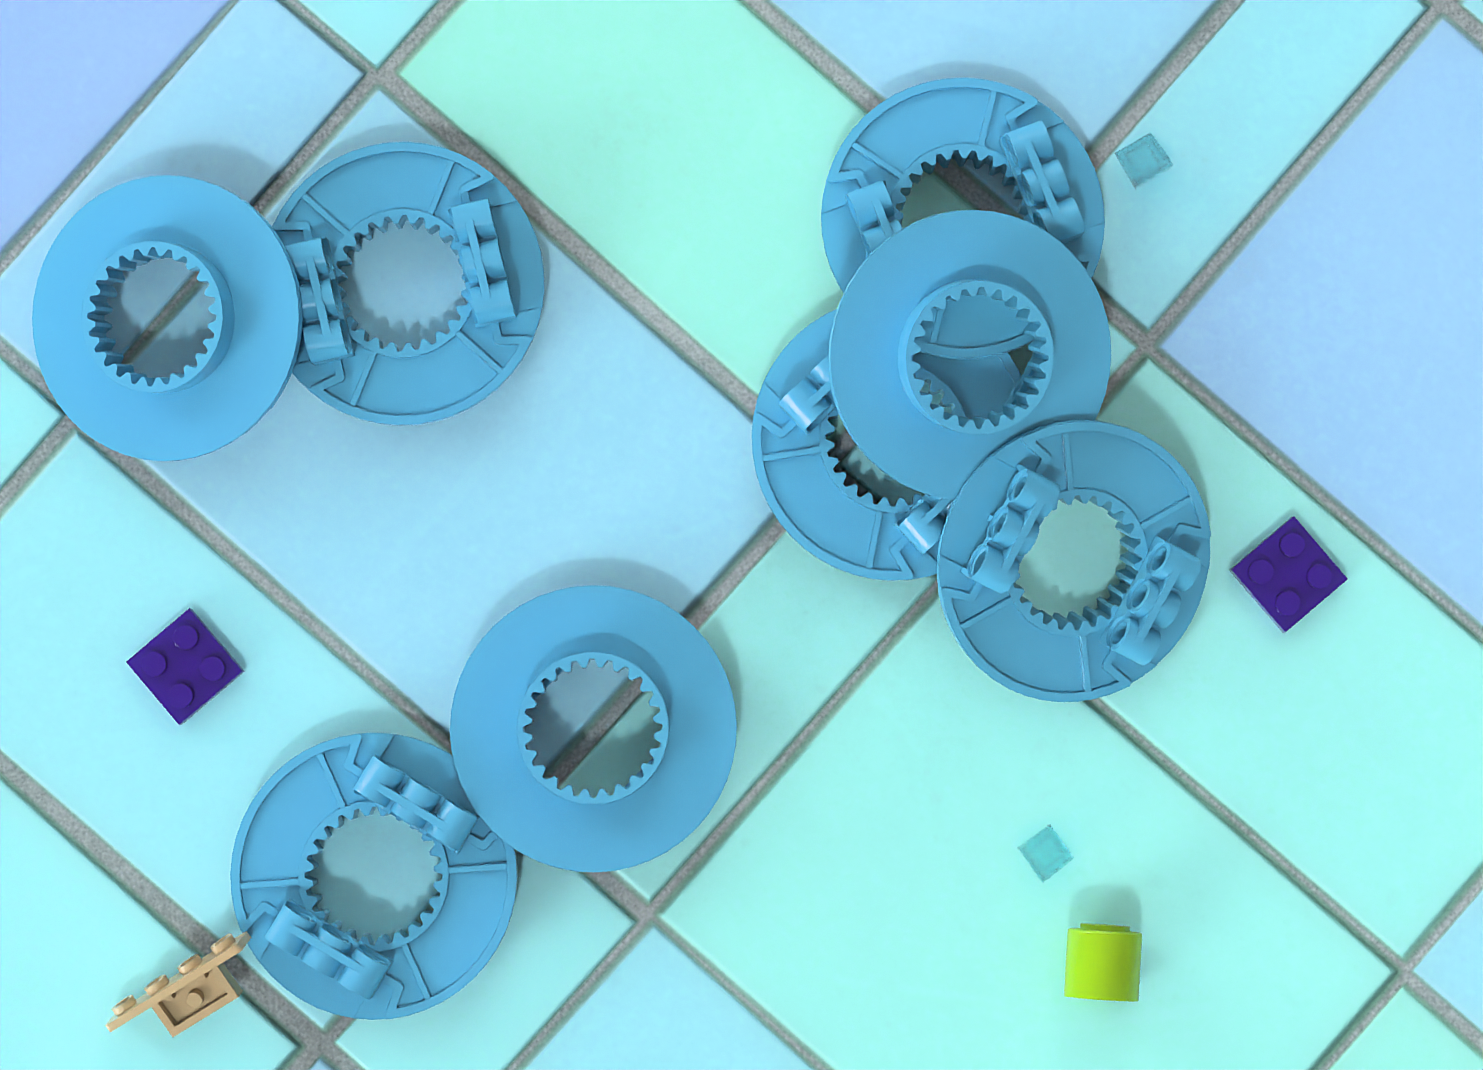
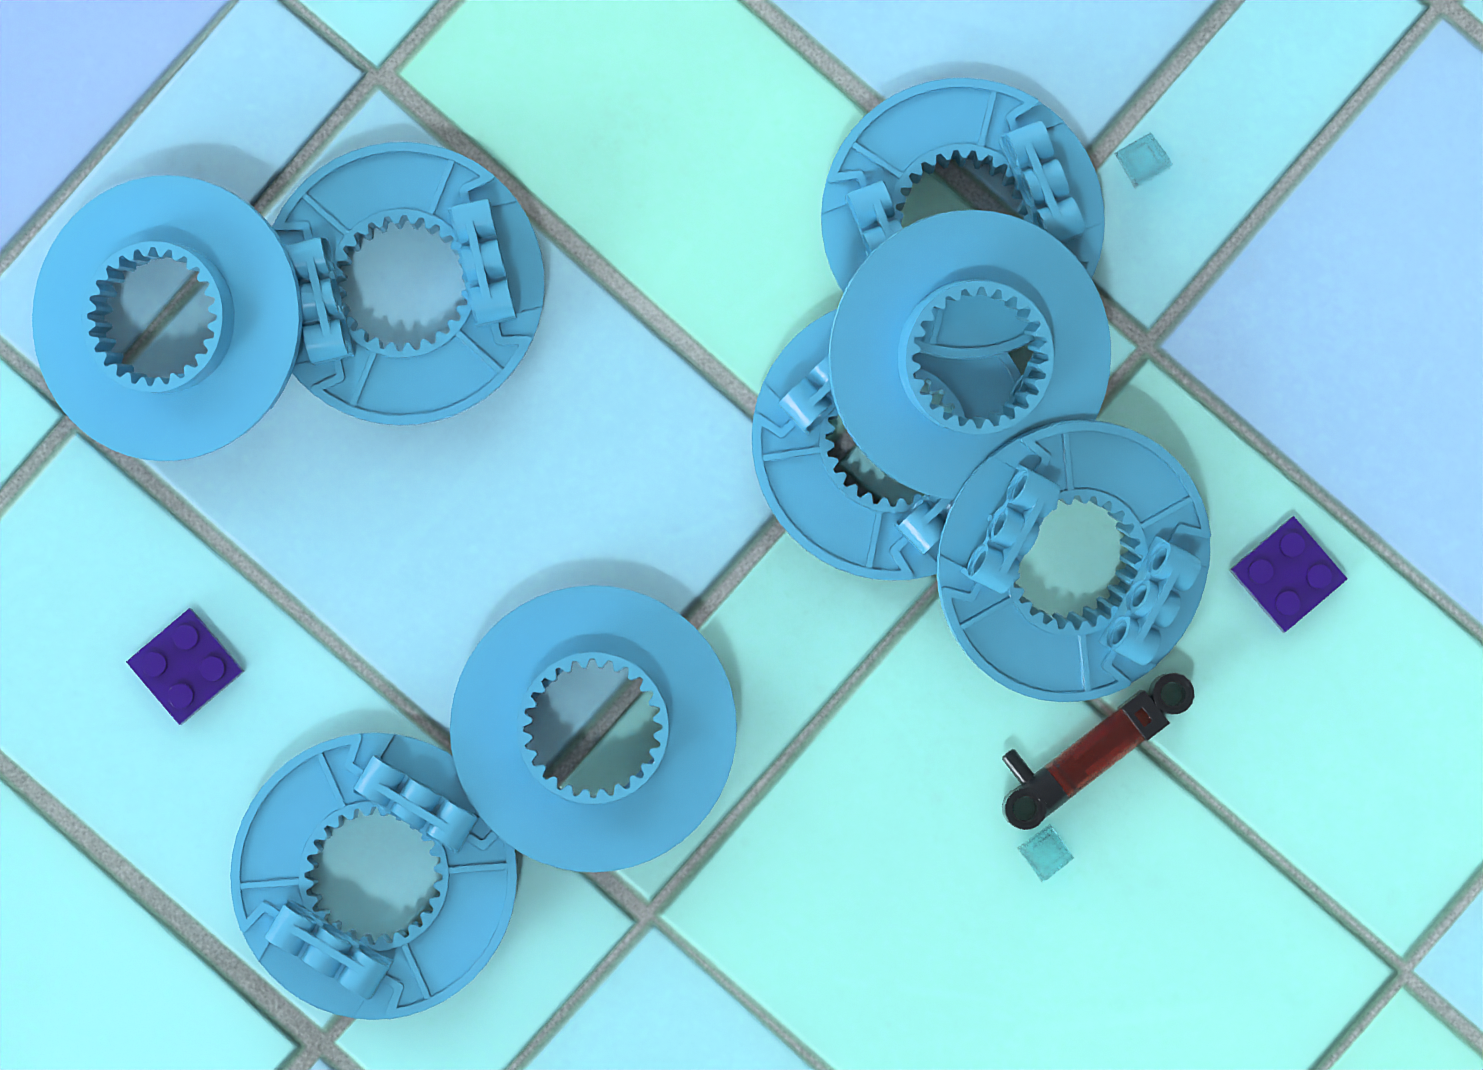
(189, 995): tan bracket -> none
(1093, 753): none -> piece
(1103, 962): lime piece -> none

